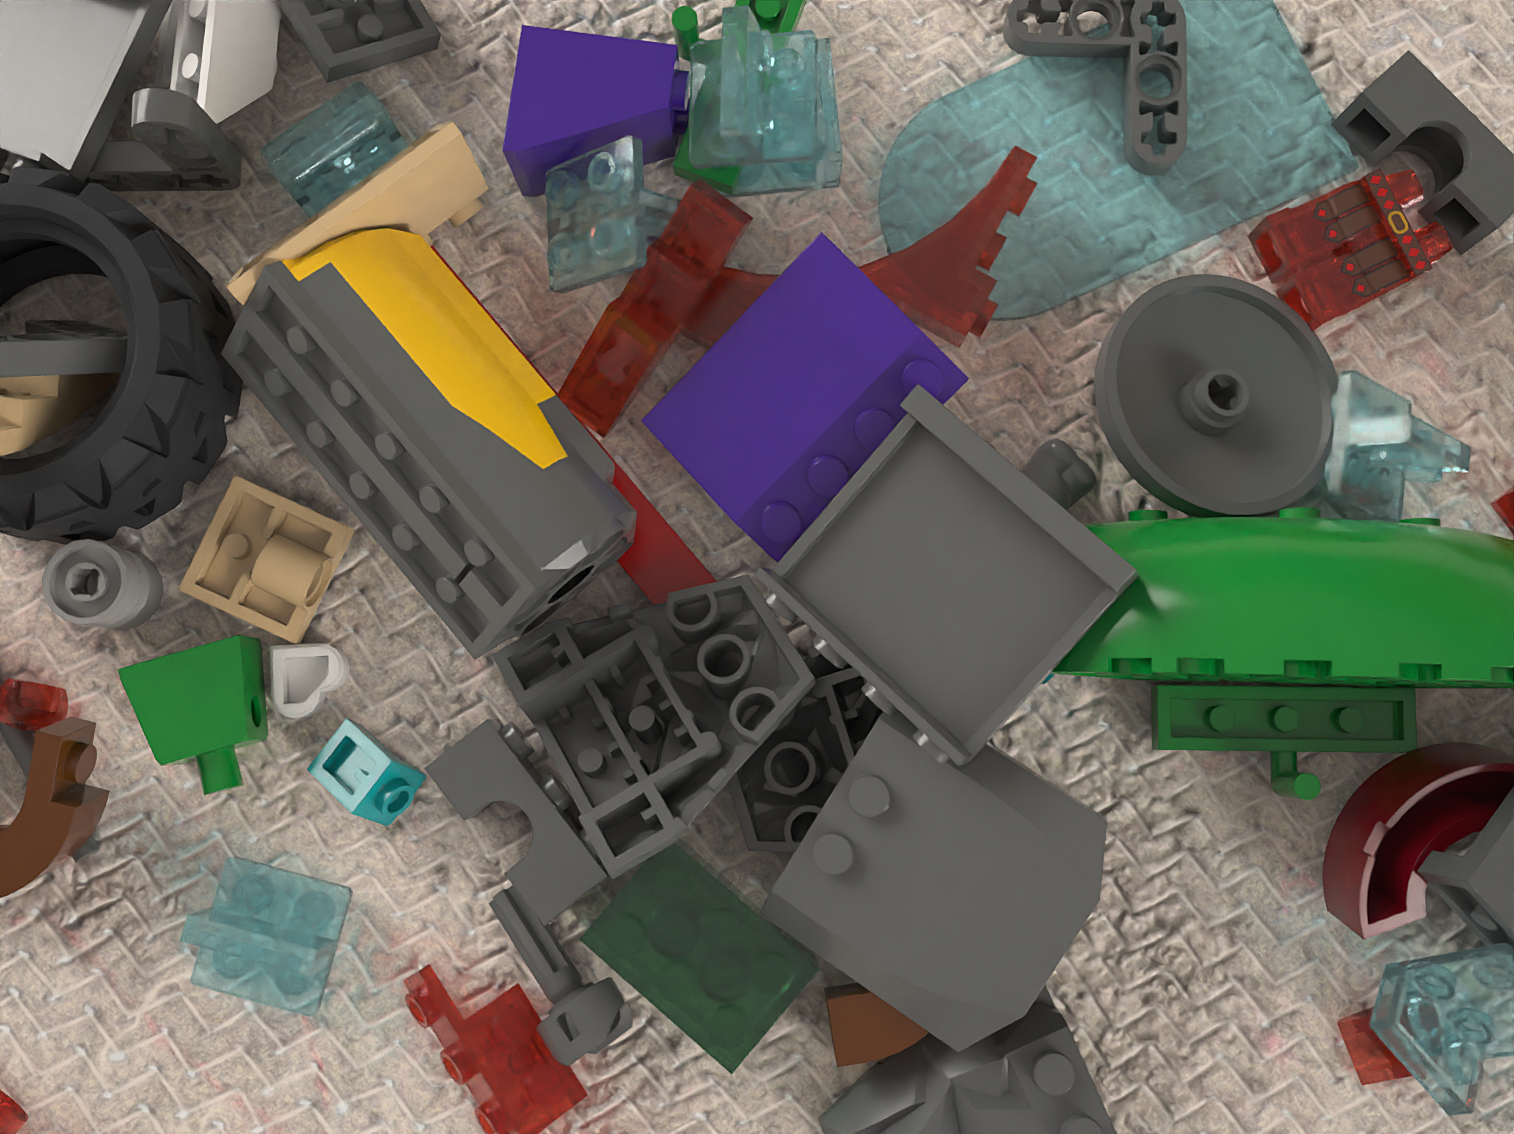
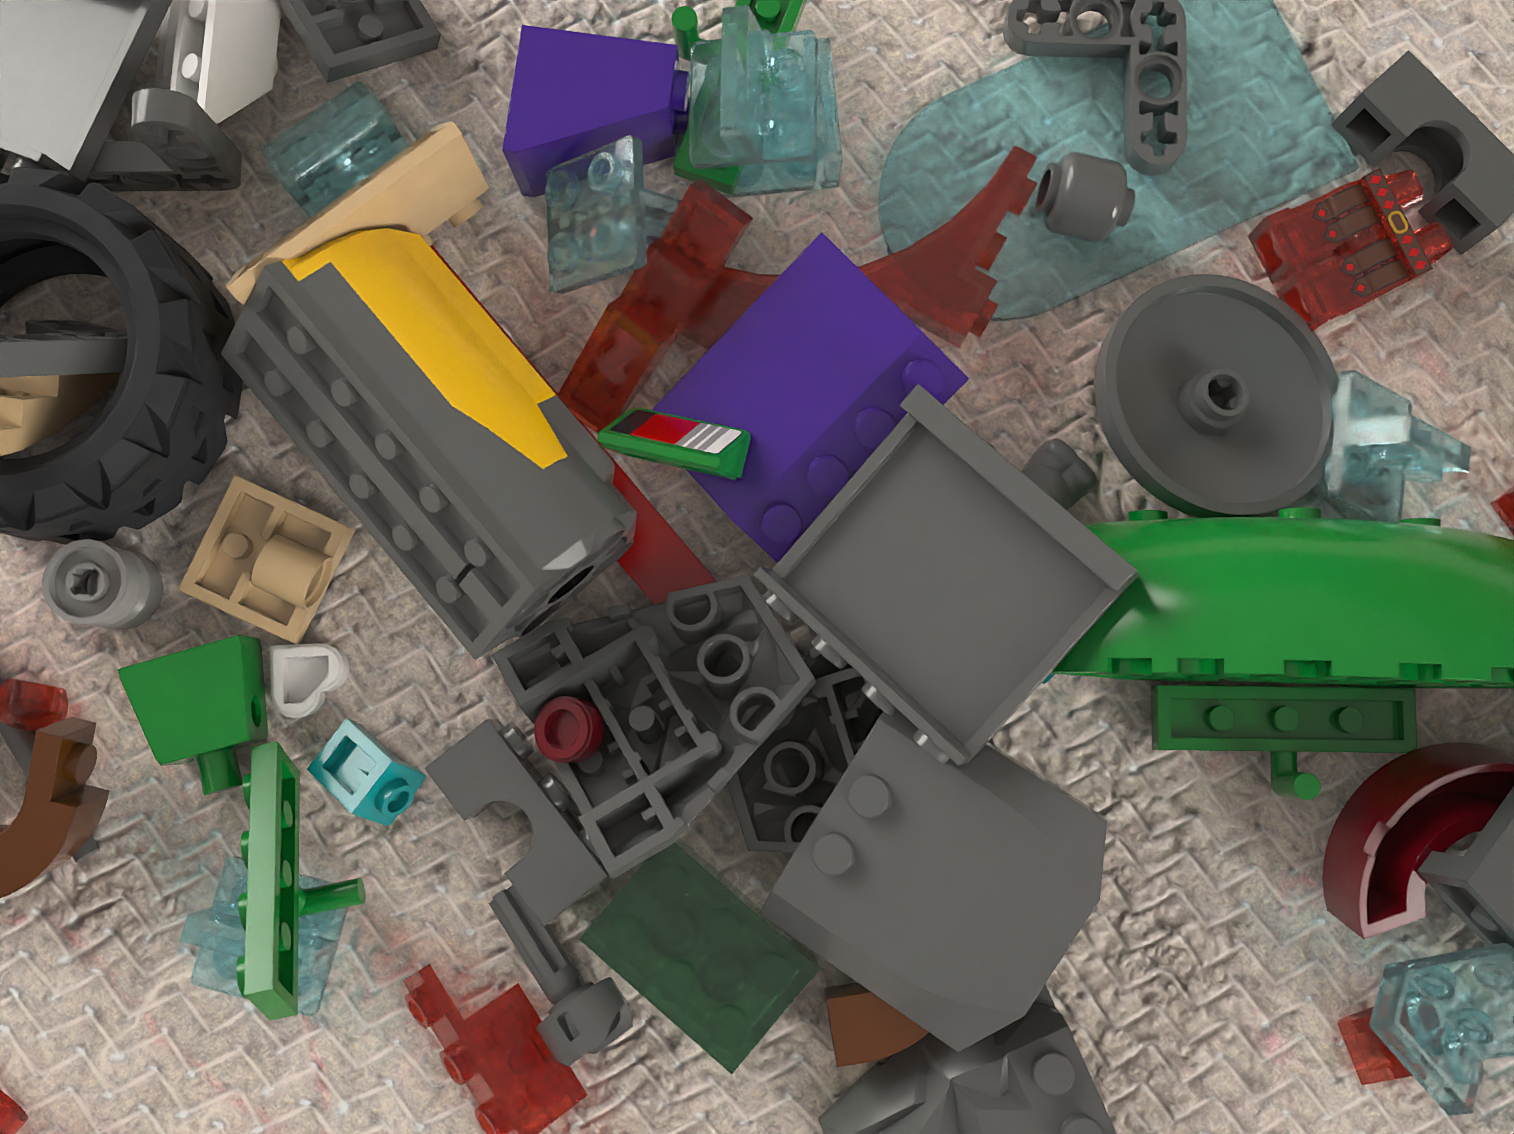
(273, 895): none -> green plate
(568, 729): none -> dark red tile
(678, 442): none -> slope
(1084, 197): none -> dark grey head

